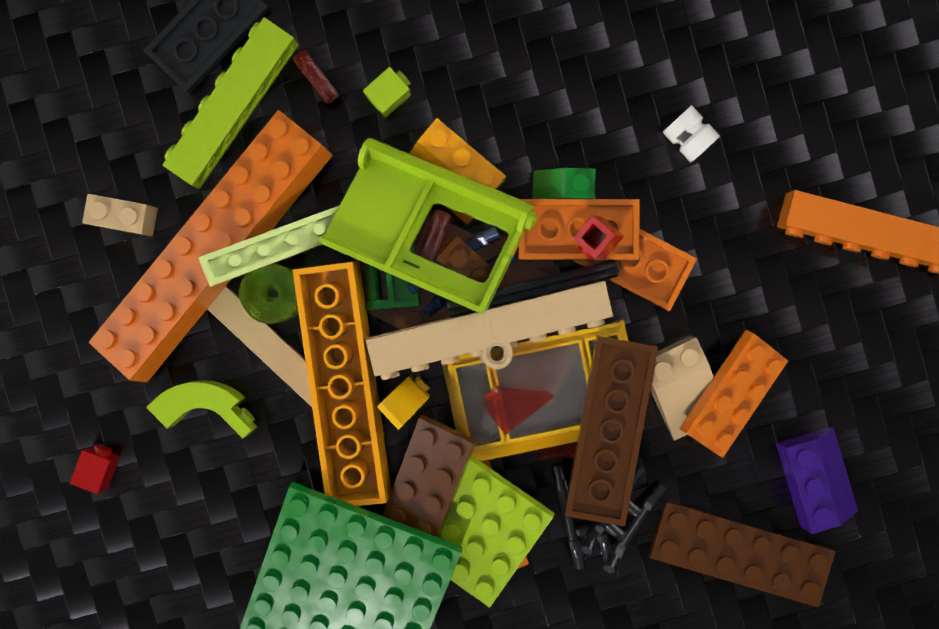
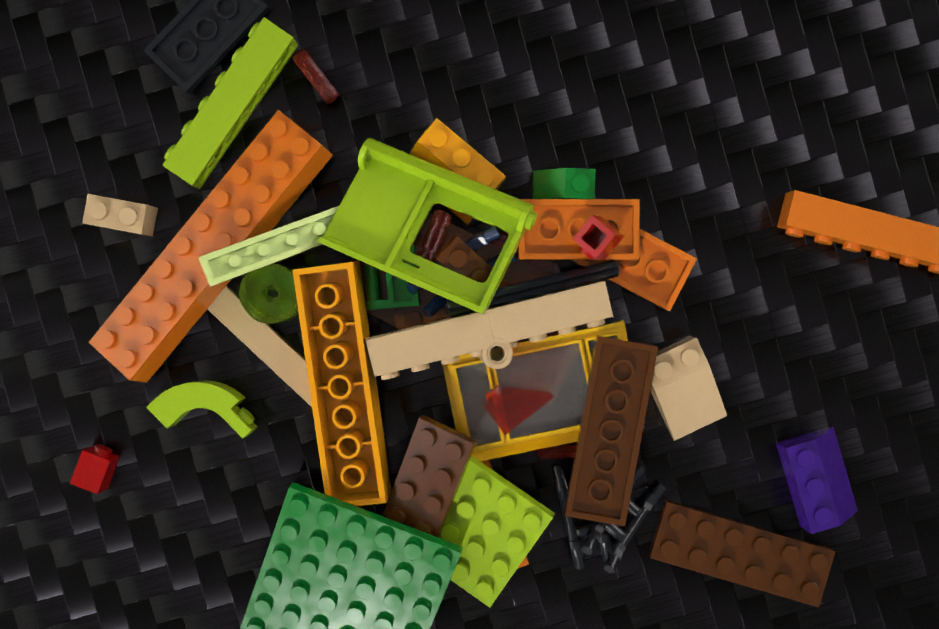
(388, 91): lime brick -> none
(404, 400): yellow slope -> none
(701, 136): white wheel -> none
(734, 393): orange plate -> none

